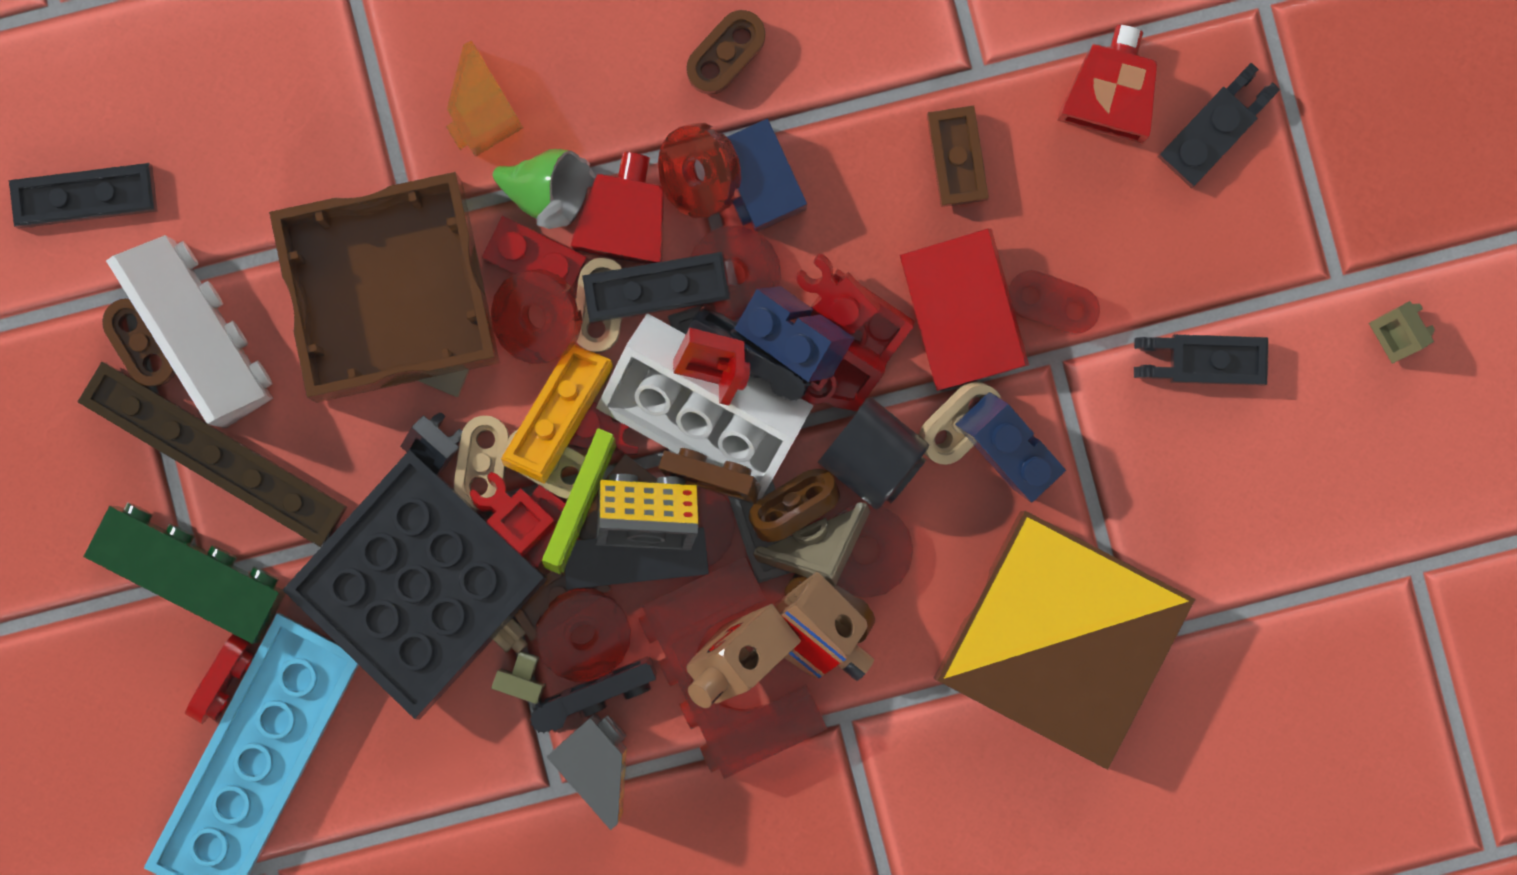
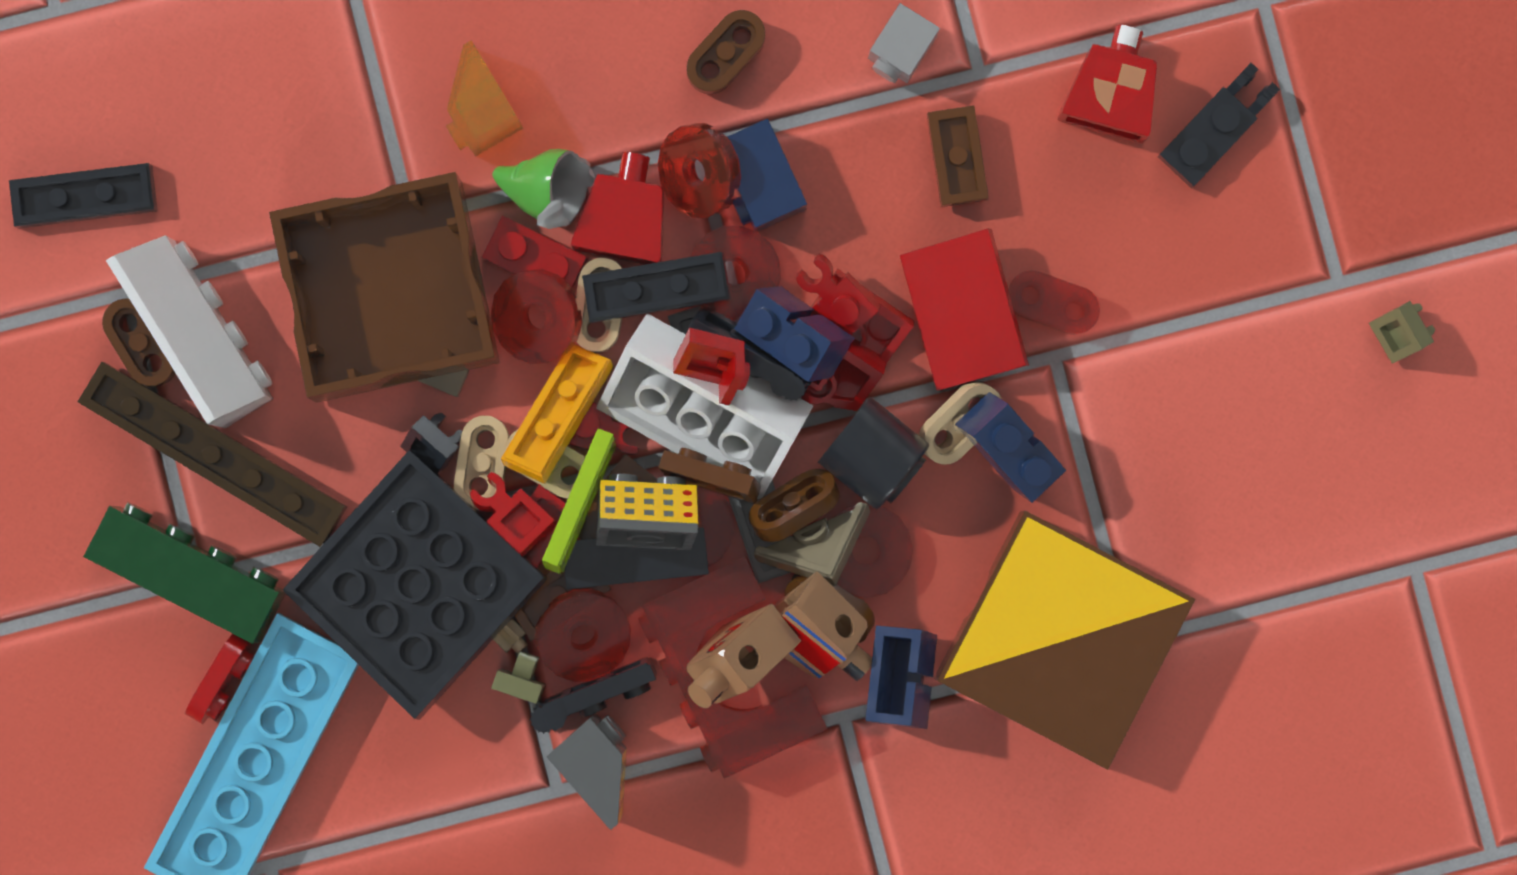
(897, 677): none -> dark blue piece
(902, 45): none -> light grey brick
(1208, 359): black hinge -> none

